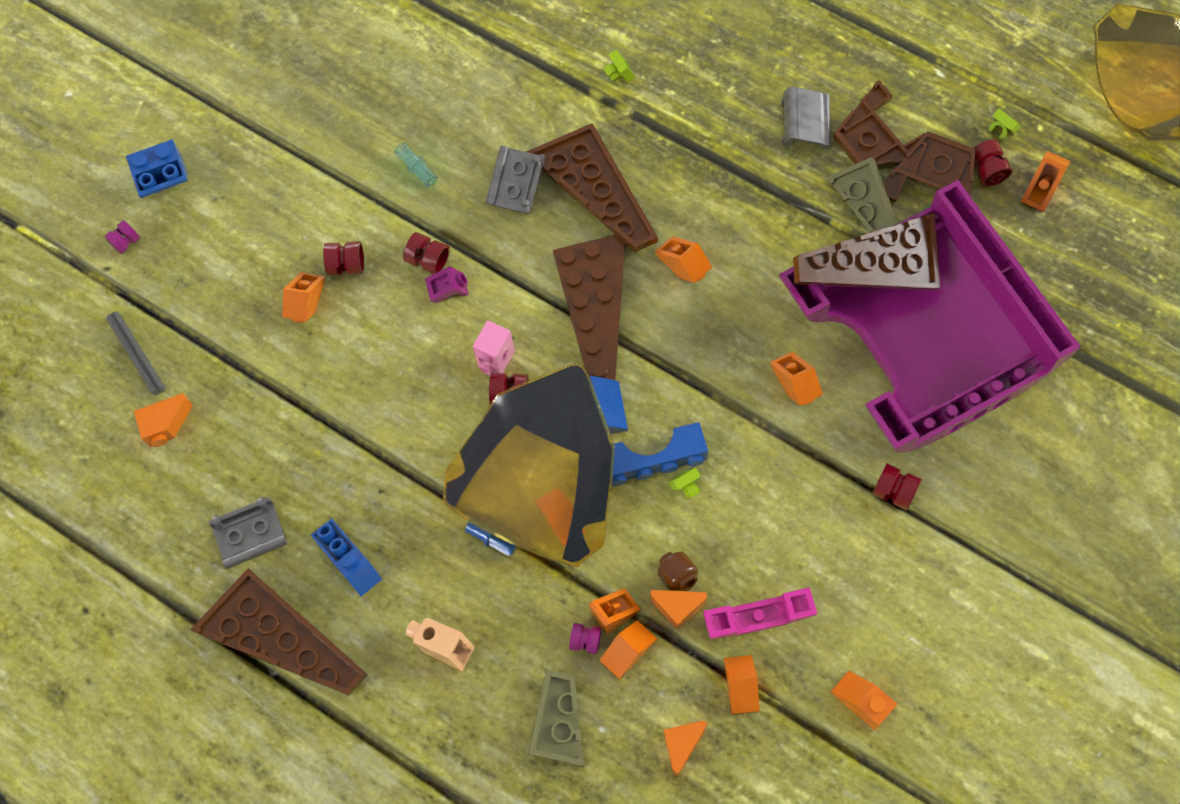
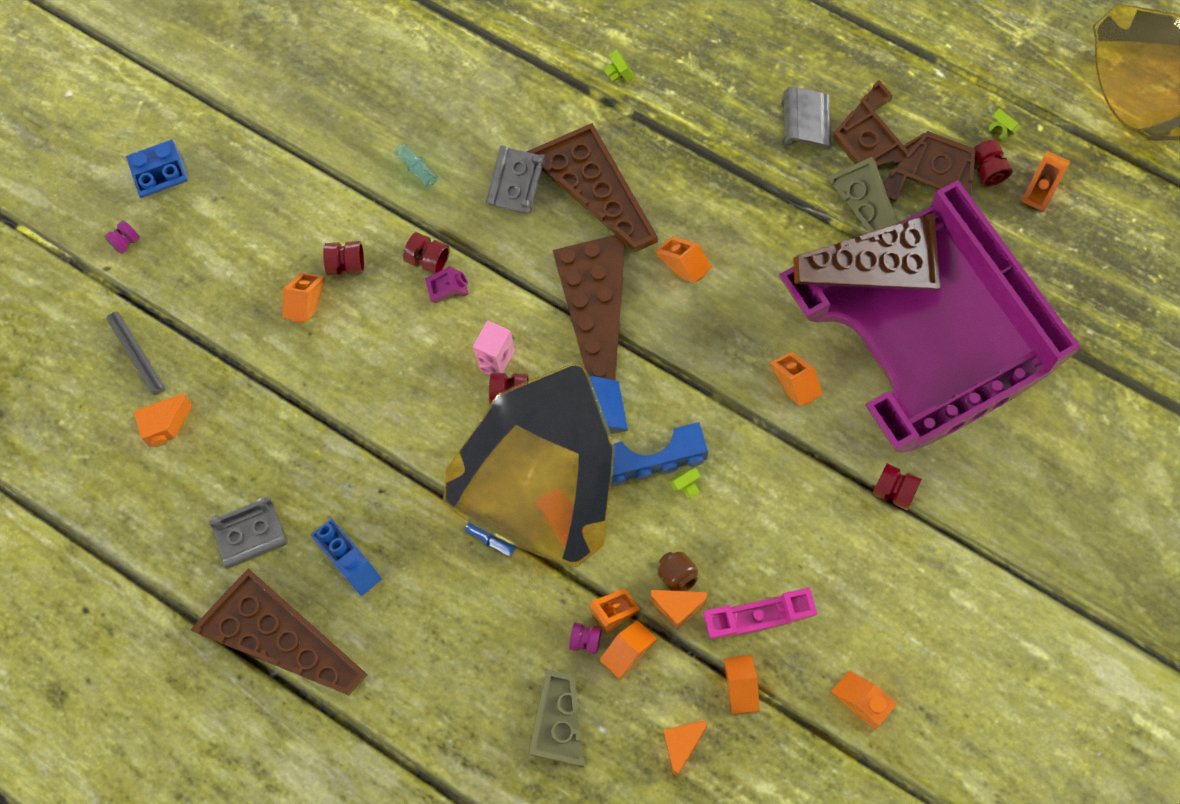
(441, 642): light nougat torso -> none

